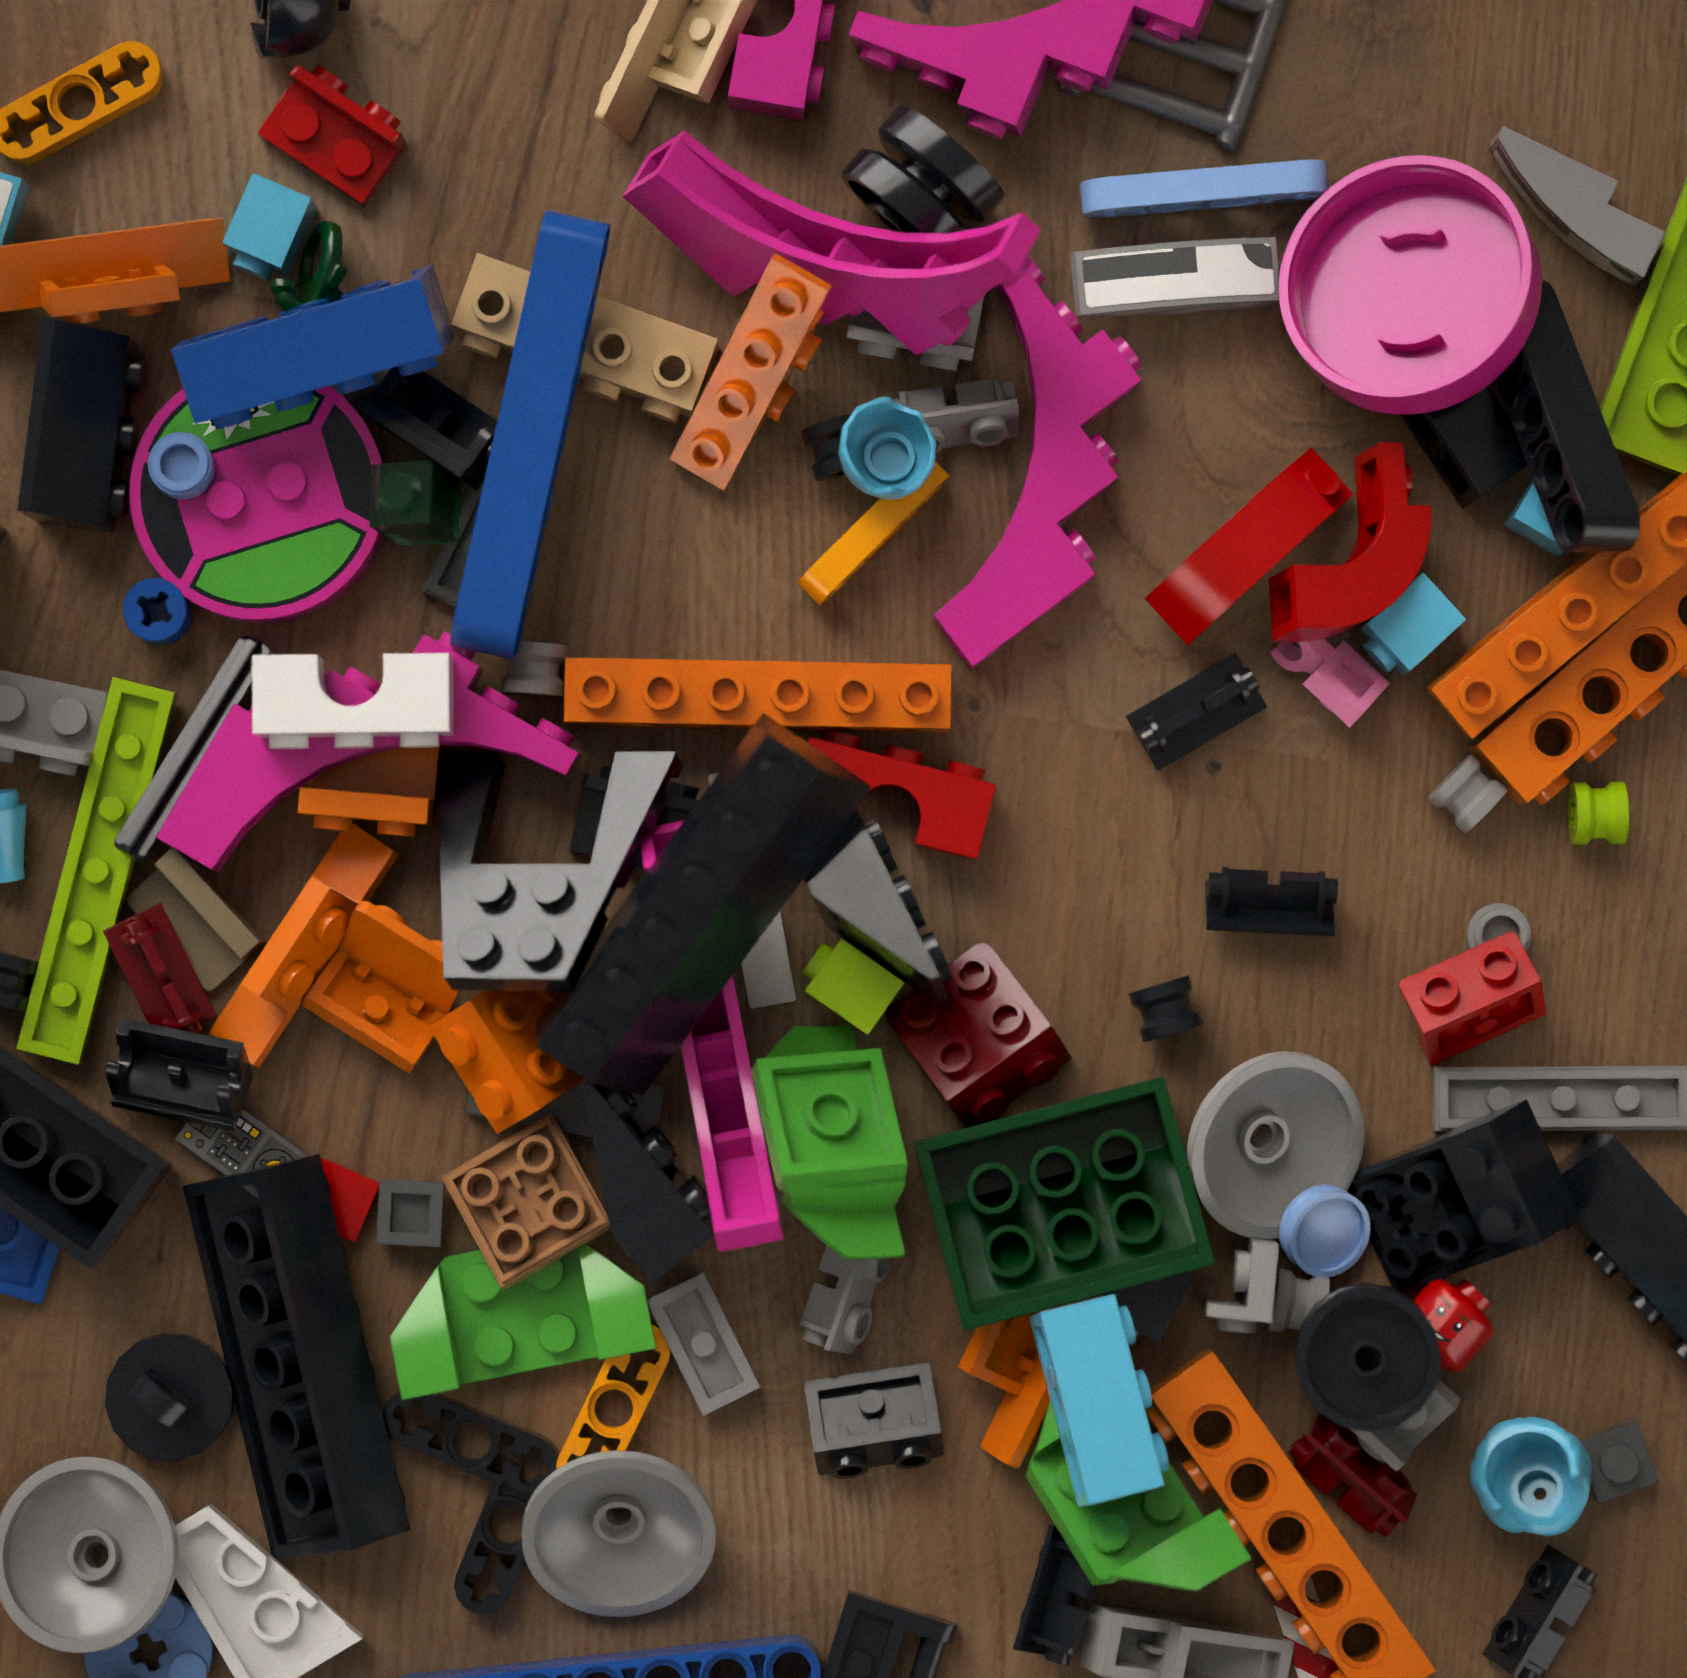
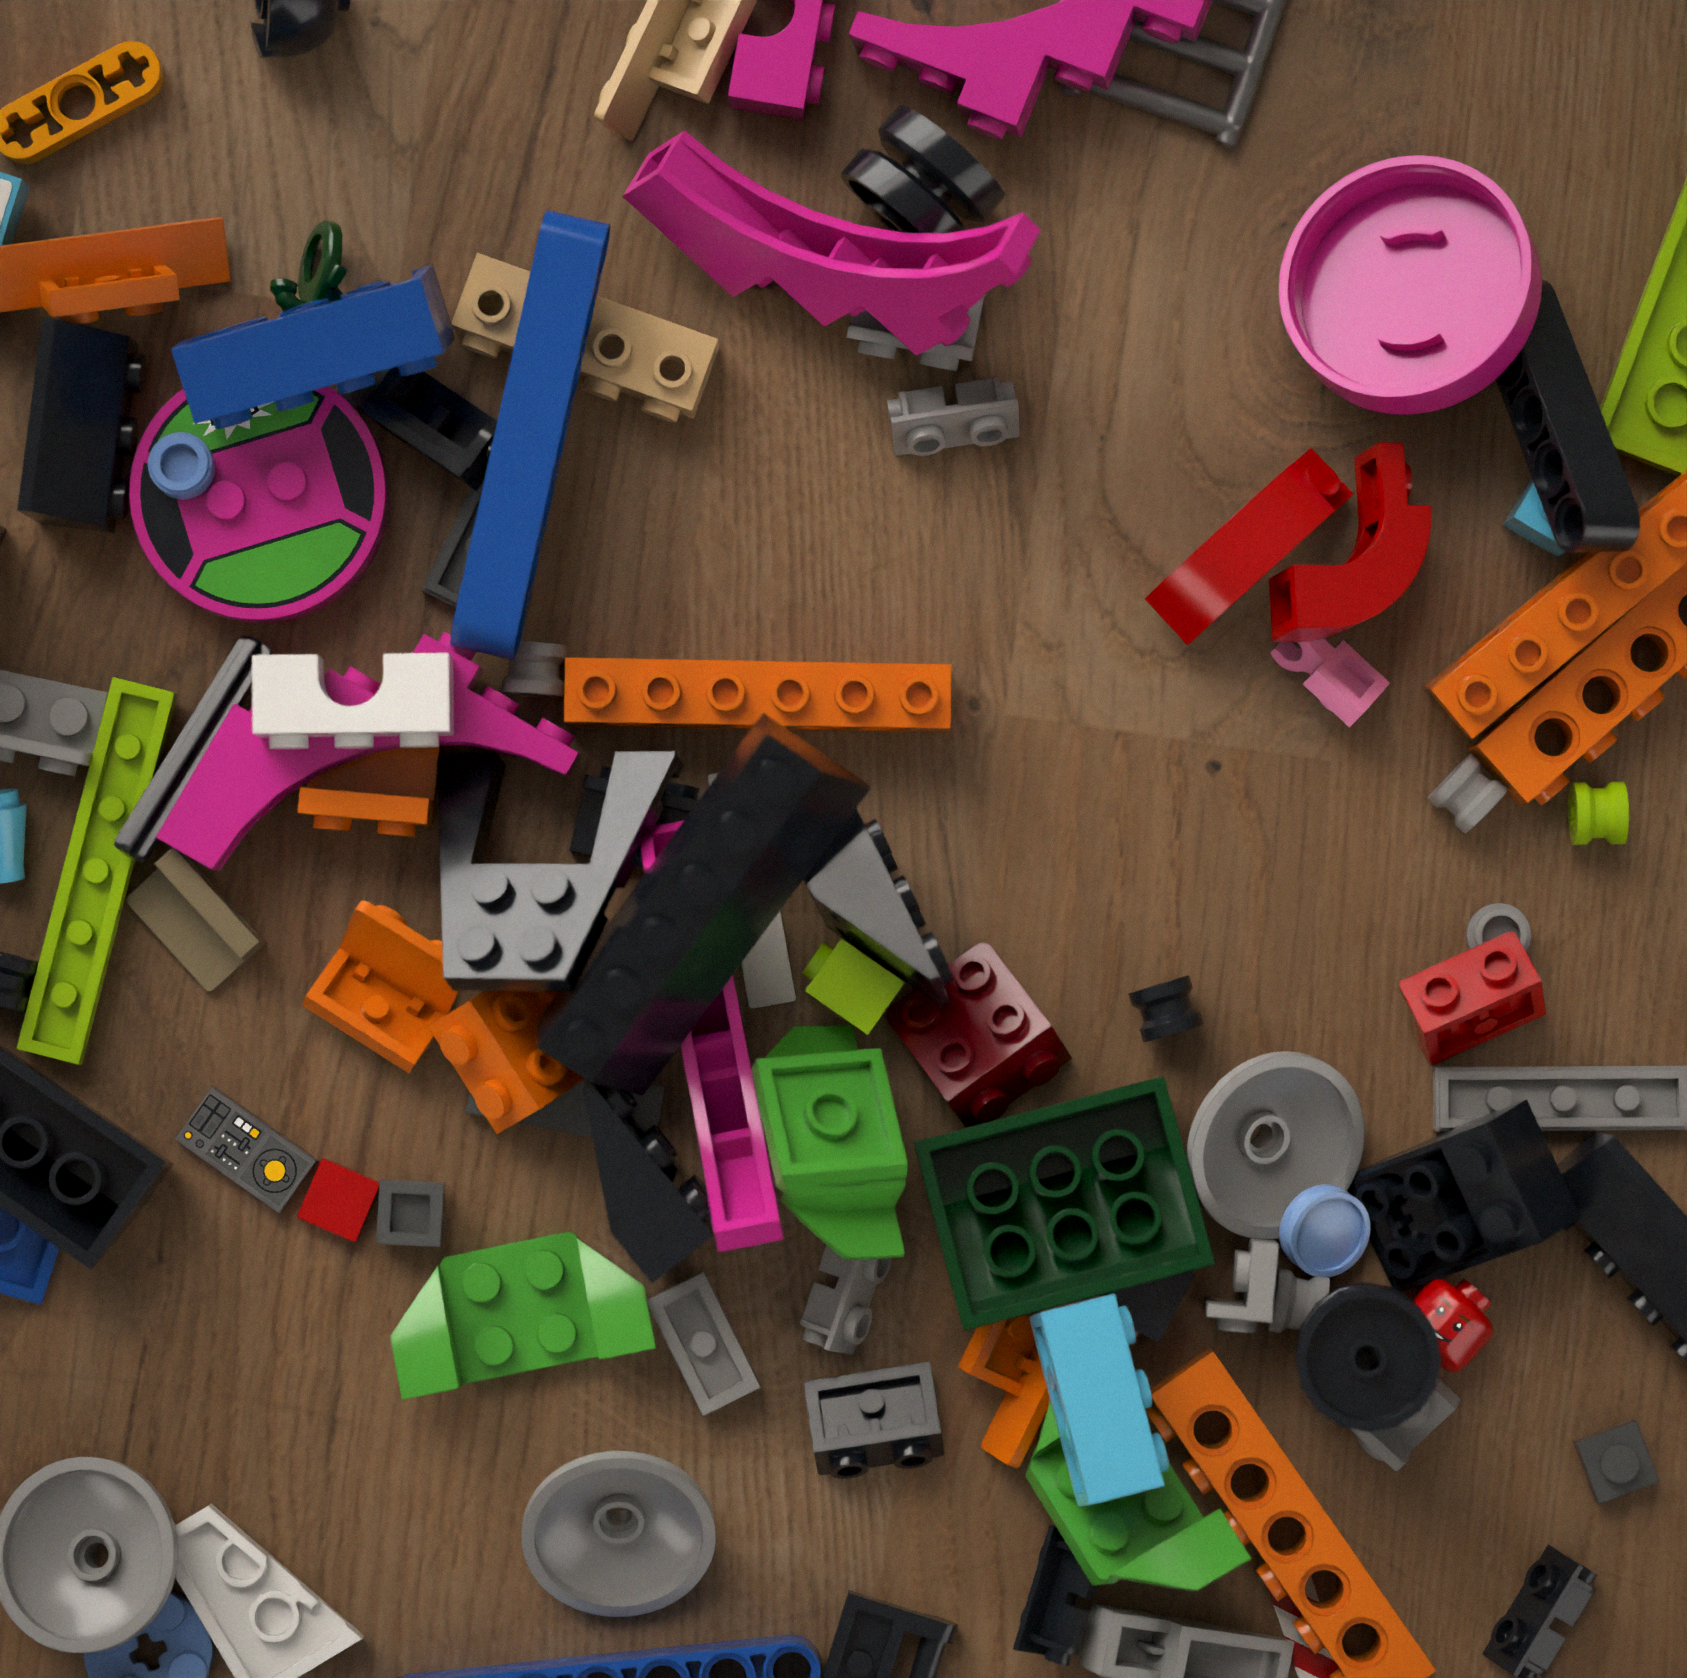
(159, 971): dark red hinge -> none
(168, 618): blue wheel -> none
(169, 1397): black tile -> none
(179, 1074): black hinge -> none
(269, 228): medium azure brick -> none
(297, 1358): black slope -> none
(303, 943): orange bracket -> none
(333, 134): red bracket -> none
(415, 503): clear green brick -> none
(506, 1490): black beam -> none
(528, 1201): medium nougat tile -> none
(649, 1371): light orange beam -> none
(754, 371): orange bracket -> none
(825, 441): black wheel -> none
(865, 539): light orange beam -> none
(887, 449): medium azure hair -> none
(949, 802): red arch -> none
(1035, 560): dark pink arch -> none
(1176, 277): slope -> none
(1197, 711): black hinge -> none
(1203, 188): light blue beam -> none
(1245, 902): black hinge -> none
(1376, 1492): dark red hinge -> none
(1411, 627): medium azure brick -> none
(1469, 445): black hinge -> none
(1536, 1451): medium azure piece -> none
(1576, 207): light grey slope -> none

